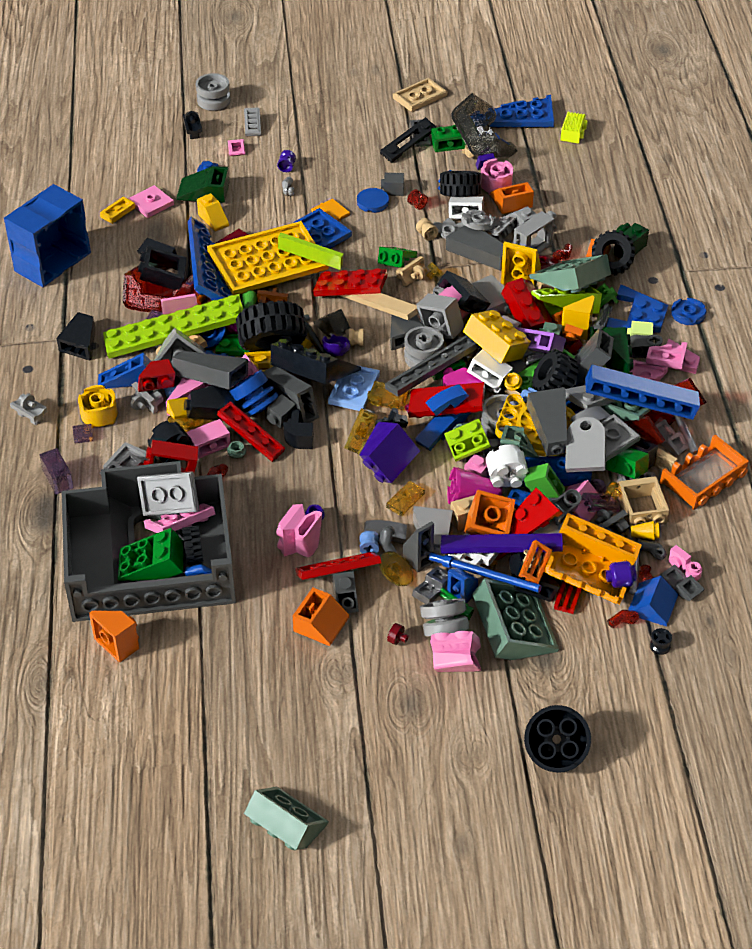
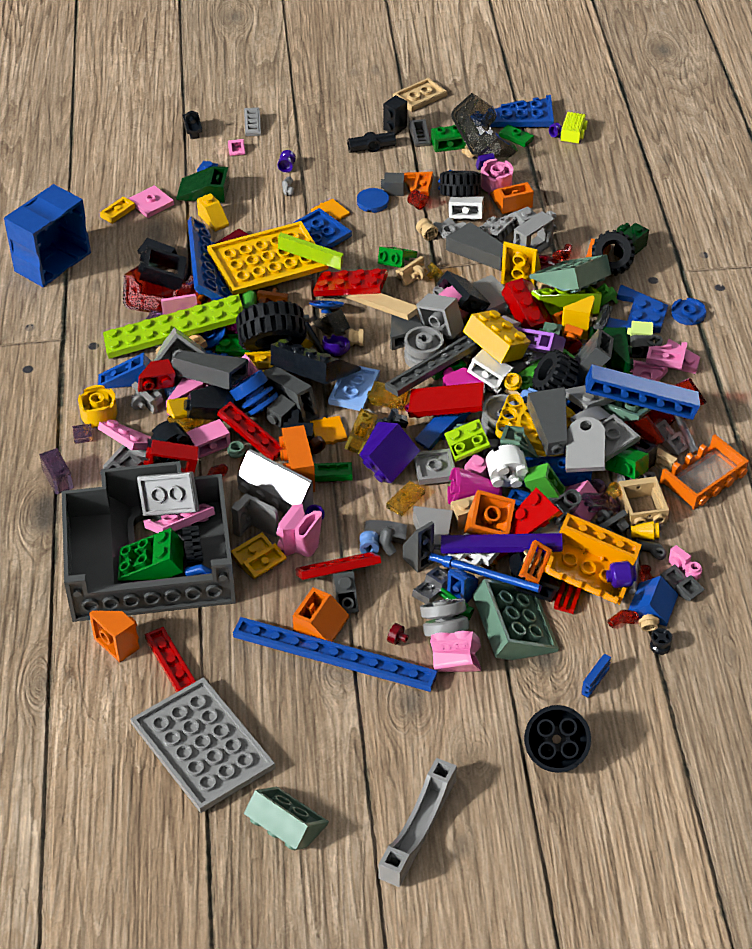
(28, 407): light grey hips -> none
(78, 337): black slope -> none
(128, 437): none -> bright pink wing
(169, 659): none -> red tile
(202, 744): none -> light grey plate
(213, 91): light grey wheel -> none
(254, 512): none -> light grey bracket
(257, 555): none -> yellow slope
(274, 483): none -> slope
(297, 452): none -> orange brick
(316, 445): none -> reddish brown tile
(326, 306): none -> blue dish
(330, 429): none -> light orange piece
(333, 471): none -> green plate
(335, 654): none -> blue plate
(371, 142): none -> black piece
(393, 152): black container -> none
(395, 115): none -> black brick
(396, 568): clear yellow dish -> none
(404, 849): none -> light grey arch
(419, 180): none -> orange wing
(433, 466): none -> light grey plate
(452, 395): blue slope -> none
(477, 220): light grey tile -> none
(516, 135): none -> green plate
(555, 130): none -> dark purple plate
(596, 675): none -> blue tile
(648, 622): none -> tan plate

